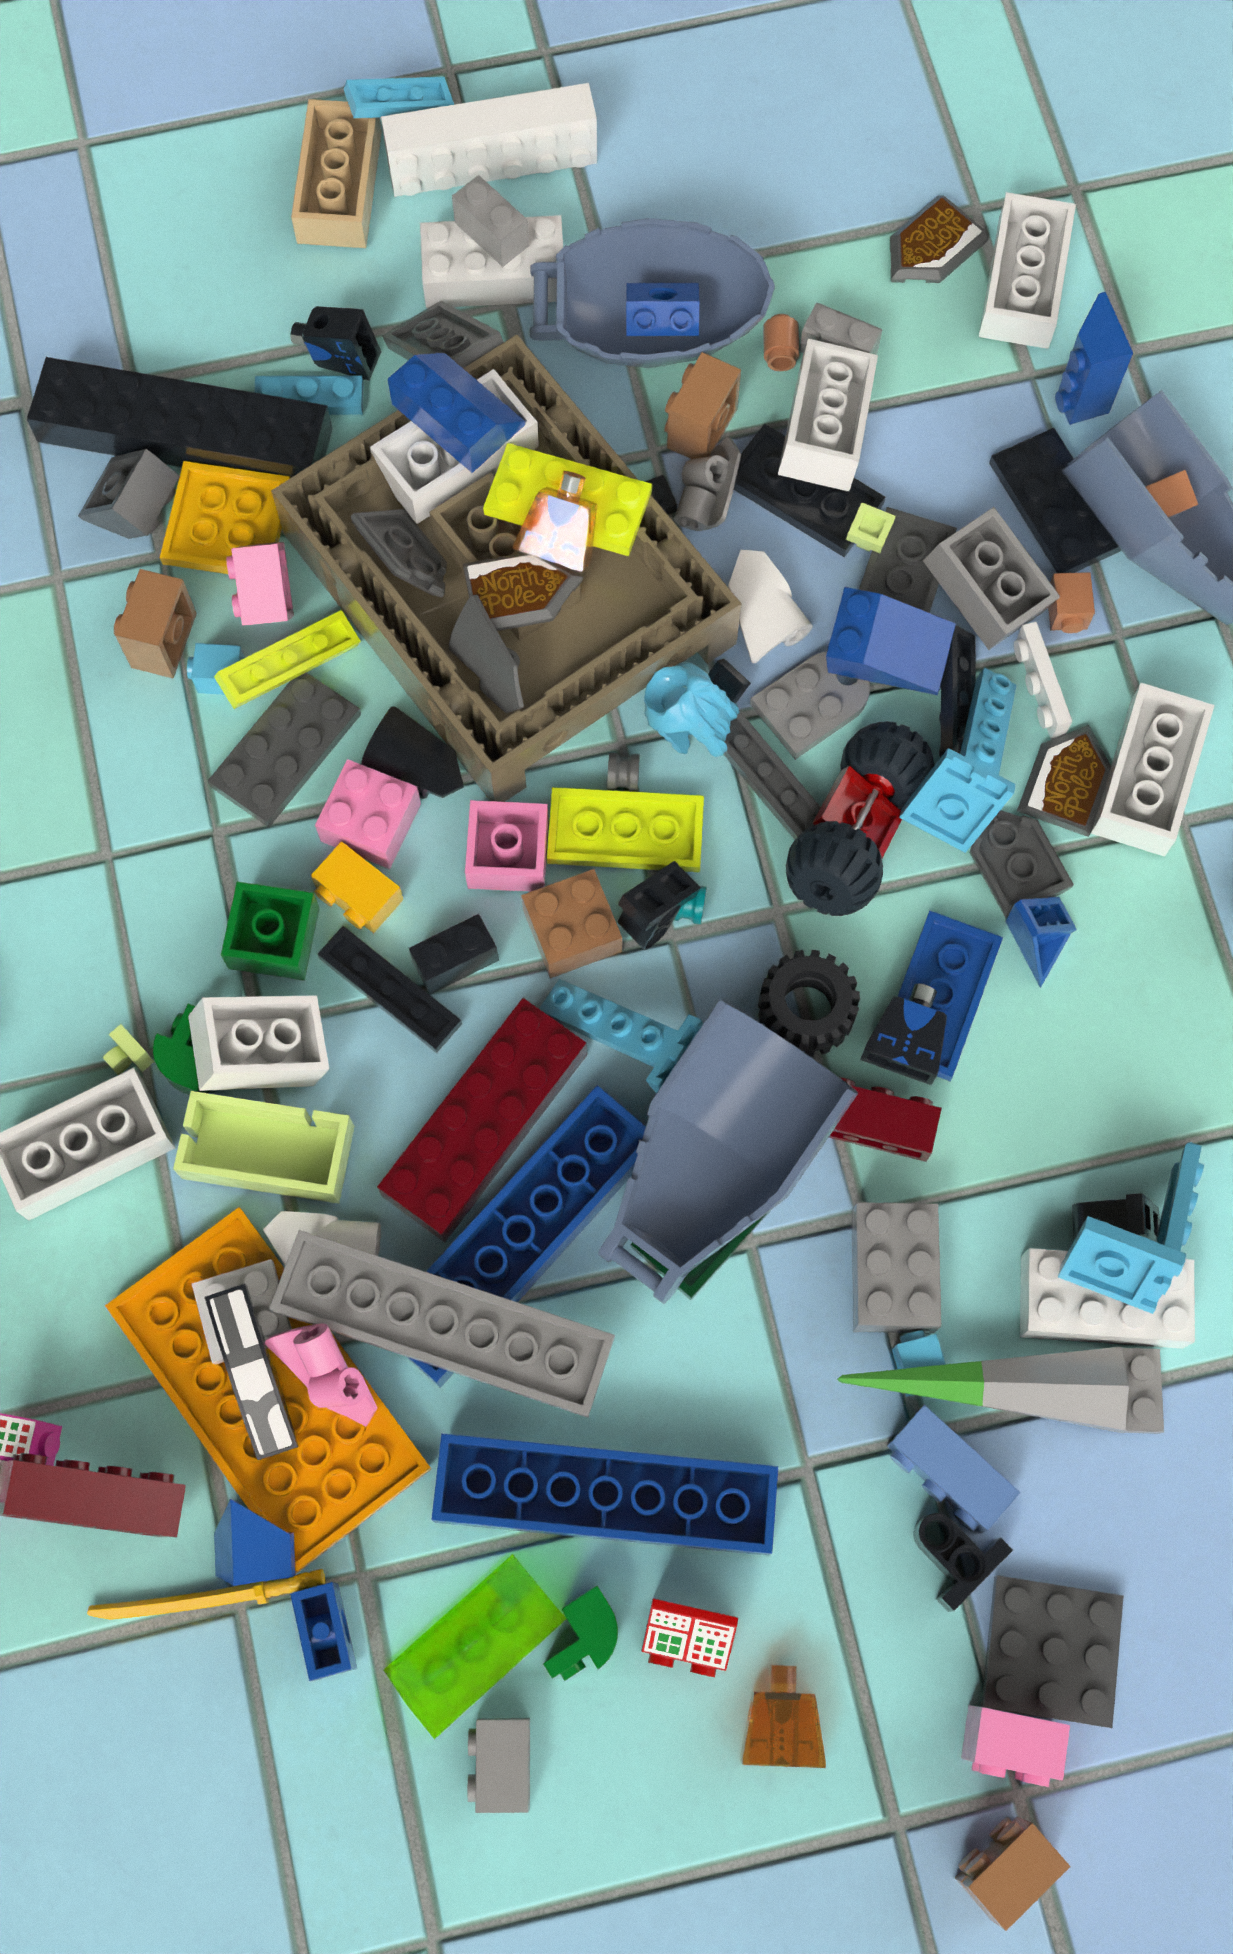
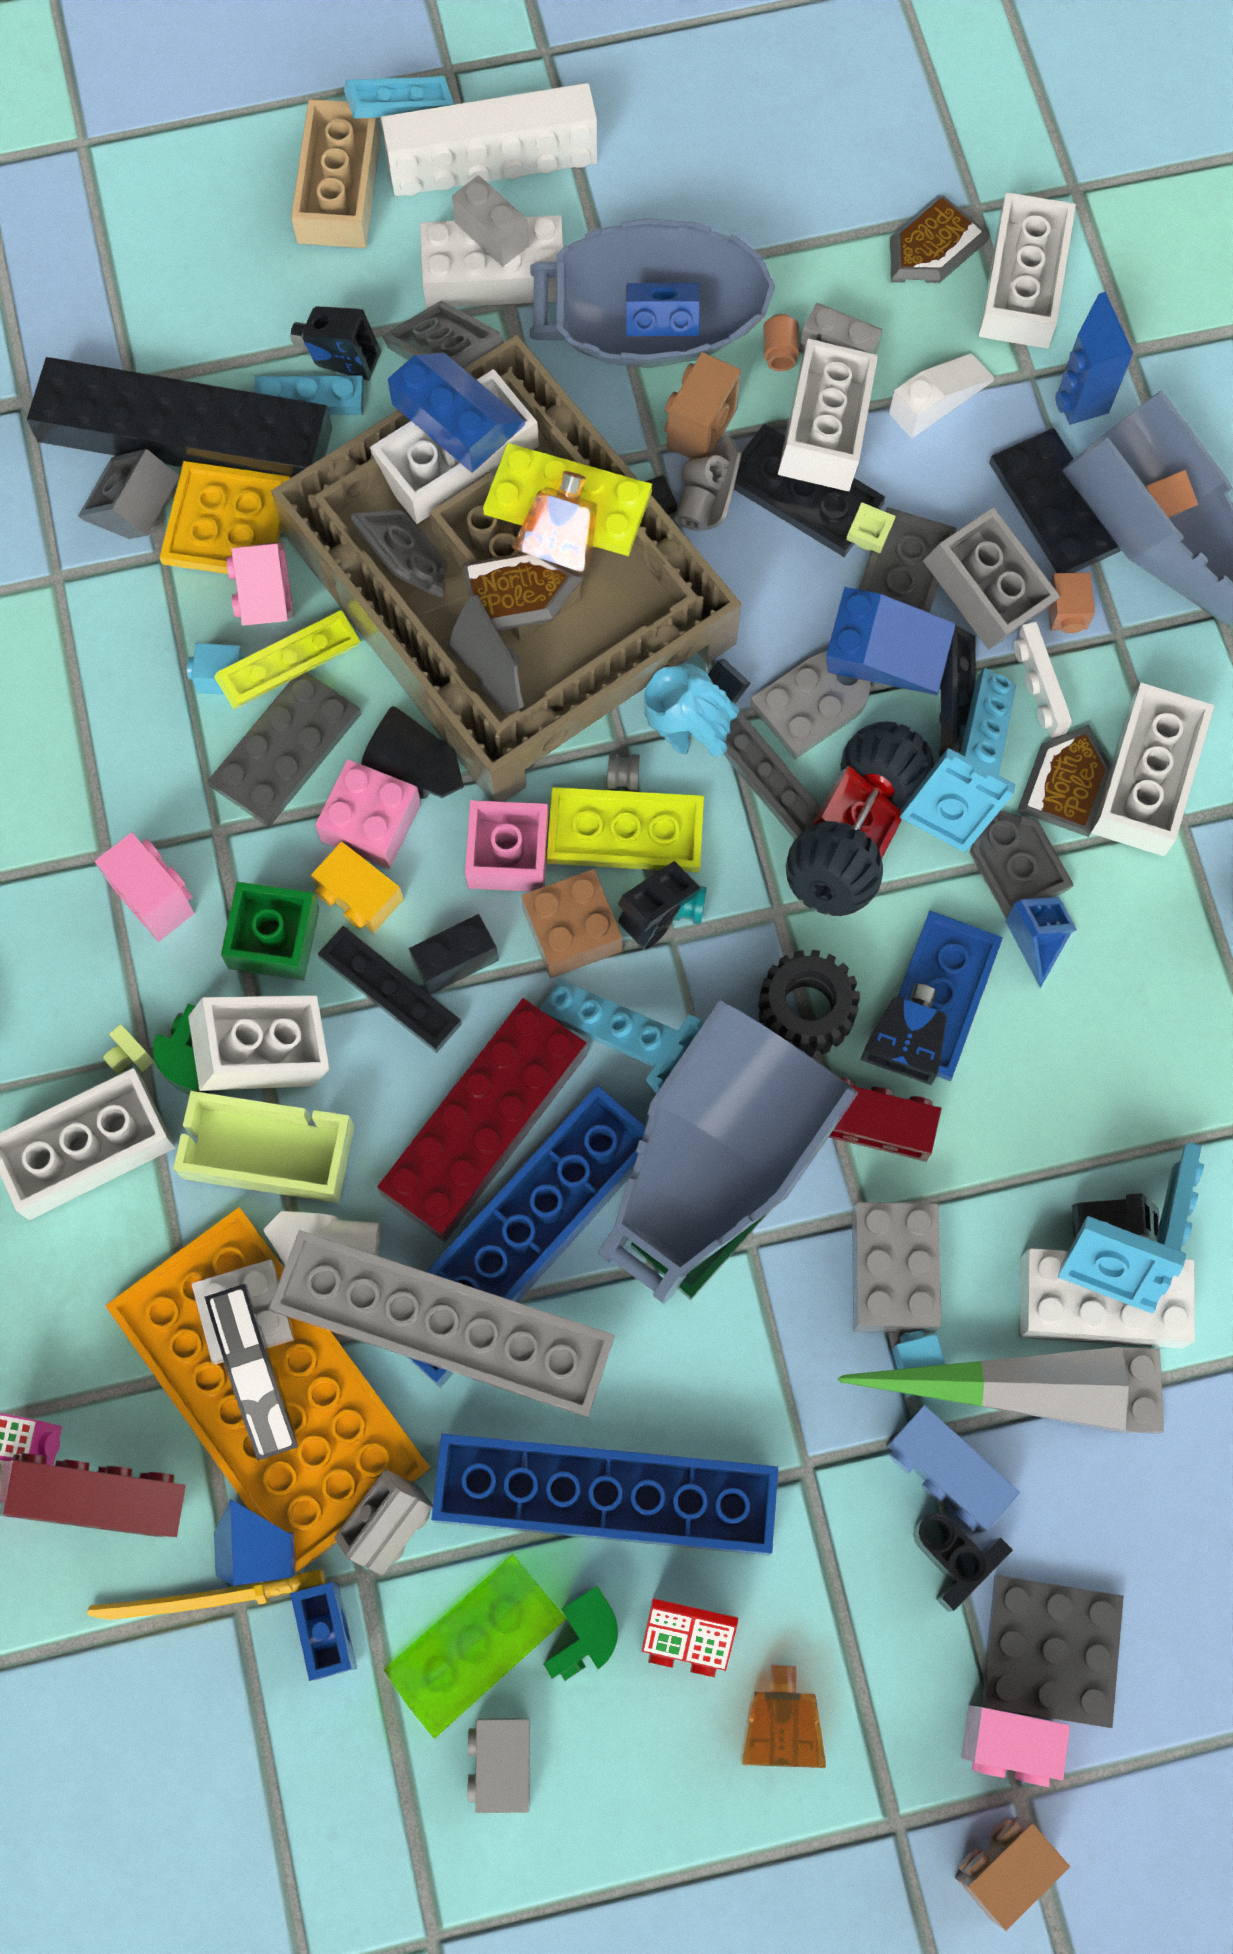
(146, 885): none -> bright pink brick
(155, 623): medium nougat brick -> none
(321, 1367): bright pink panel -> none
(384, 1522): none -> light grey brick
(767, 607): white panel -> none
(937, 392): none -> white slope

